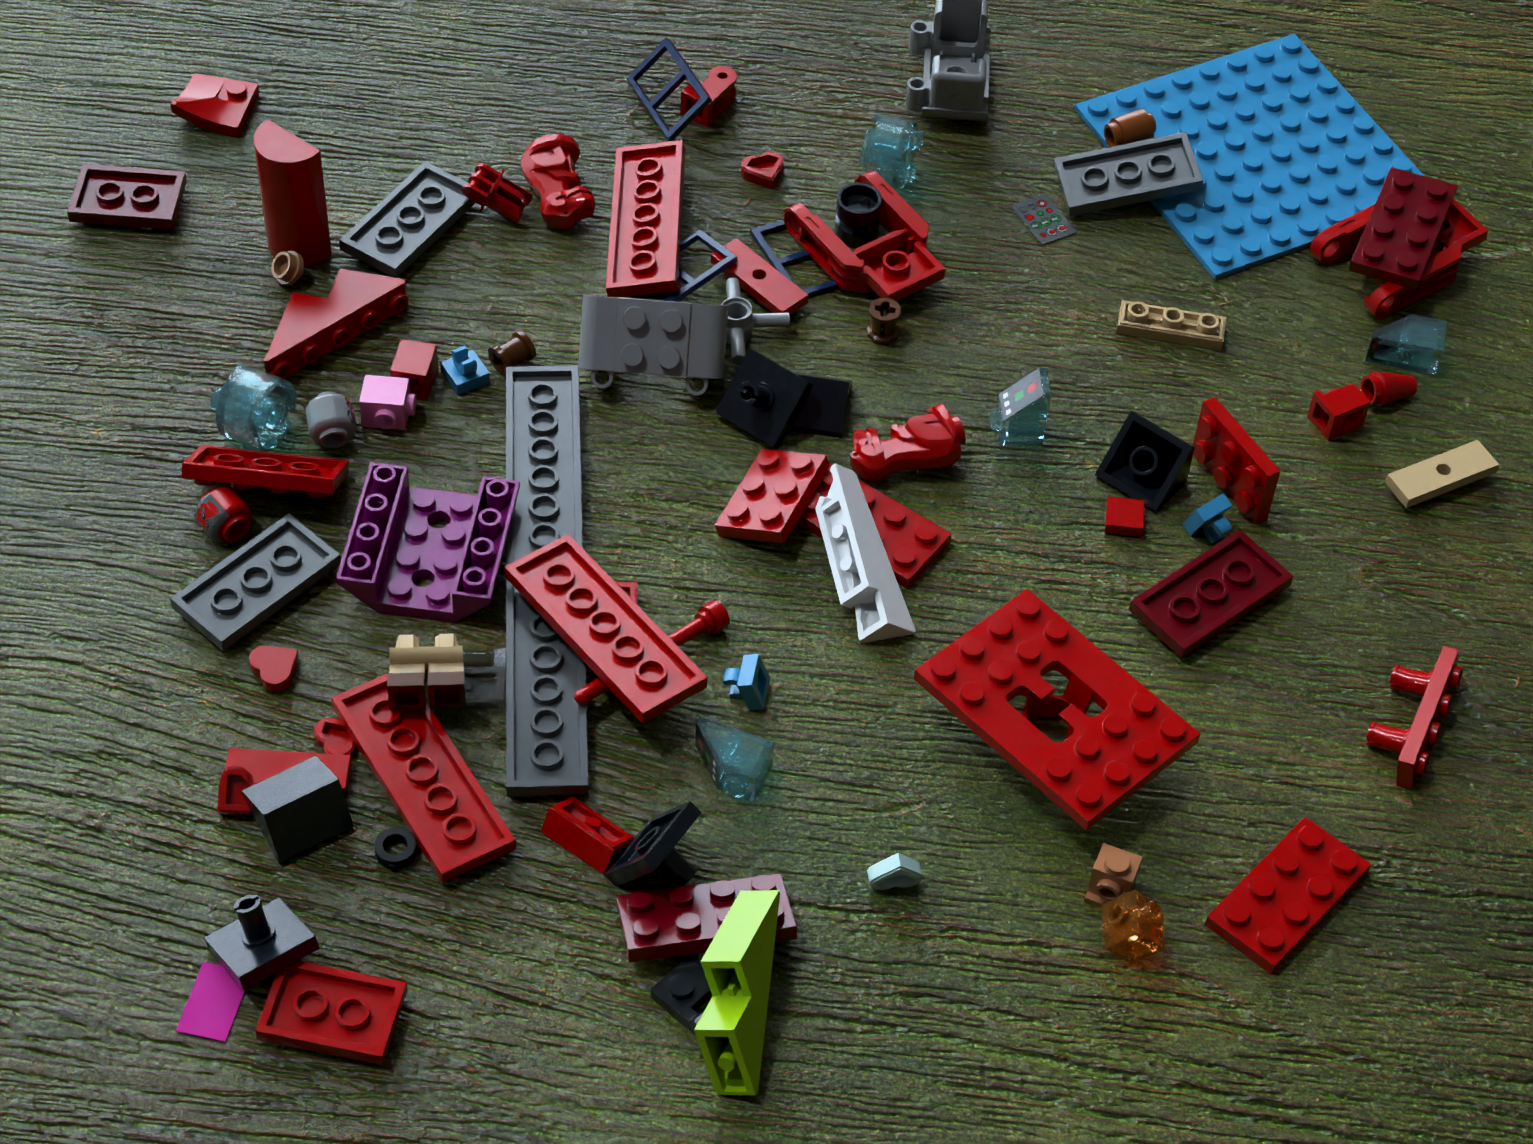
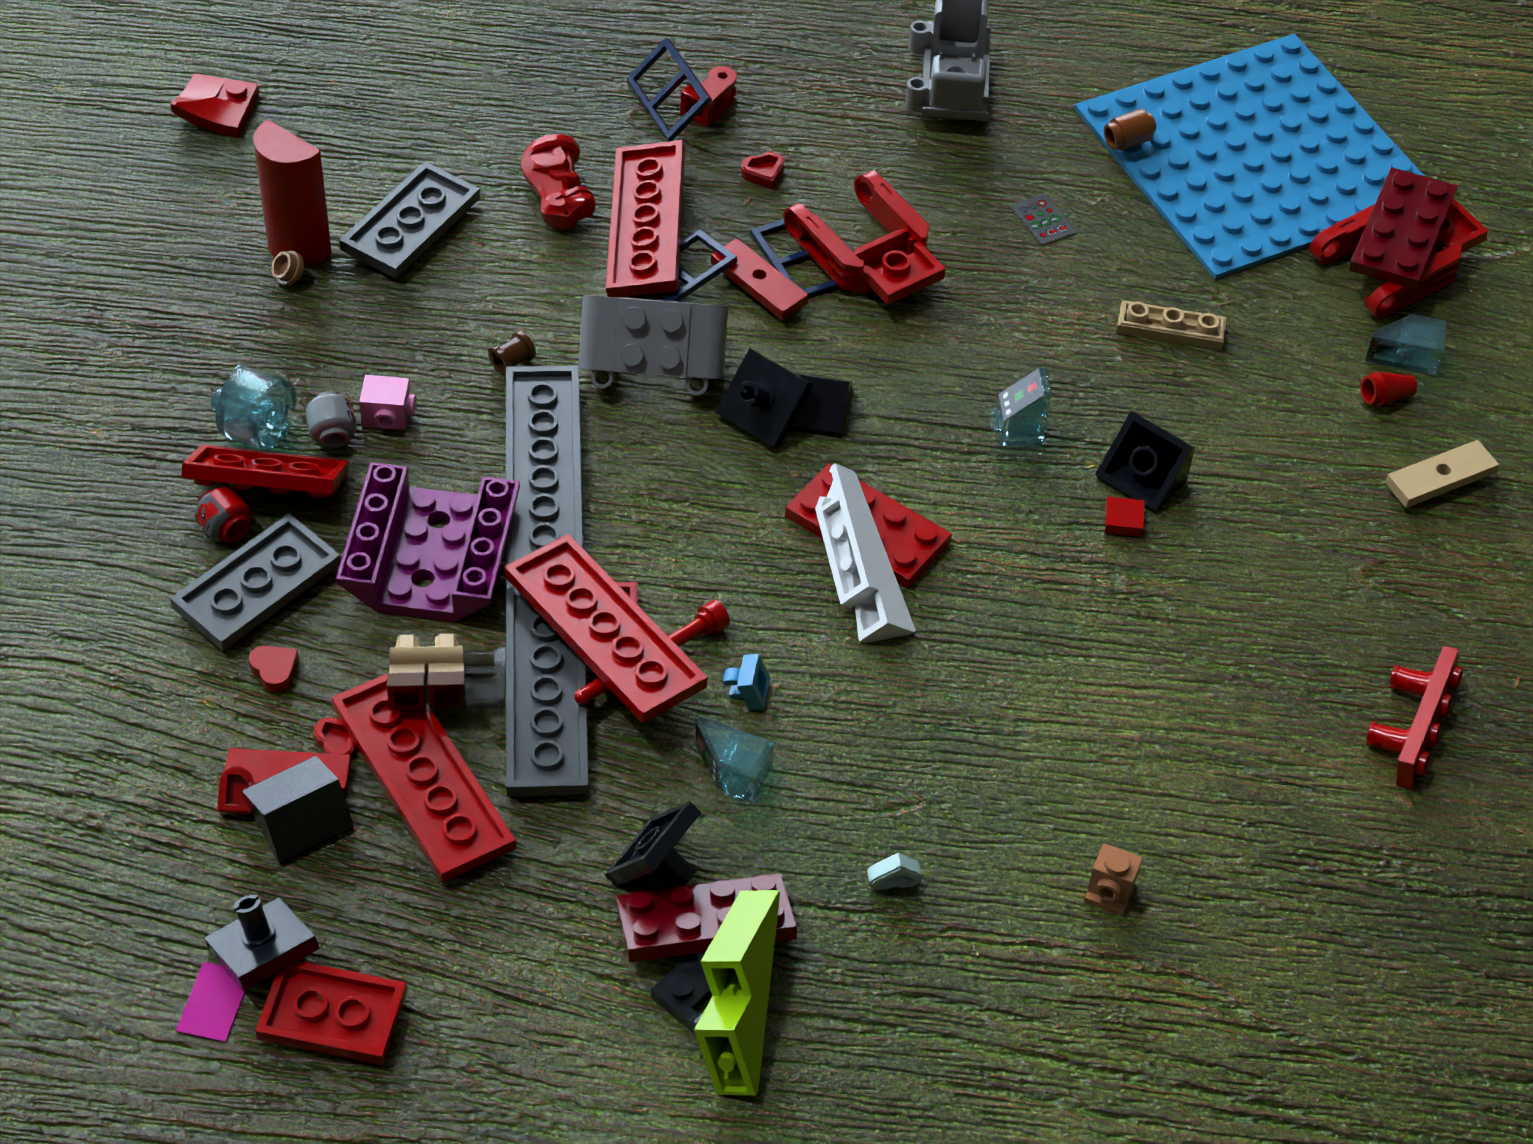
(127, 196): plate -> none
(320, 324): red slope -> none
(395, 835): black piece -> none
(419, 364): brick -> none
(464, 370): dark azure tile -> none
(496, 192): red arm -> none
(585, 833): red slope -> none
(742, 320): light grey bar -> none
(772, 495): red plate -> none
(857, 214): black wheel -> none
(876, 312): reddish brown bush -> none
(892, 149): clear light blue brick -> none
(921, 444): red animal -> none
(1102, 755): red plate -> none
(1128, 174): dark grey plate -> none
(1133, 926): clear orange brick -> none
(1210, 519): dark azure tile -> none
(1210, 593): dark red plate -> none
(1235, 461): red plate -> none
(1287, 895): red plate -> none
(1338, 410): red brick -> none

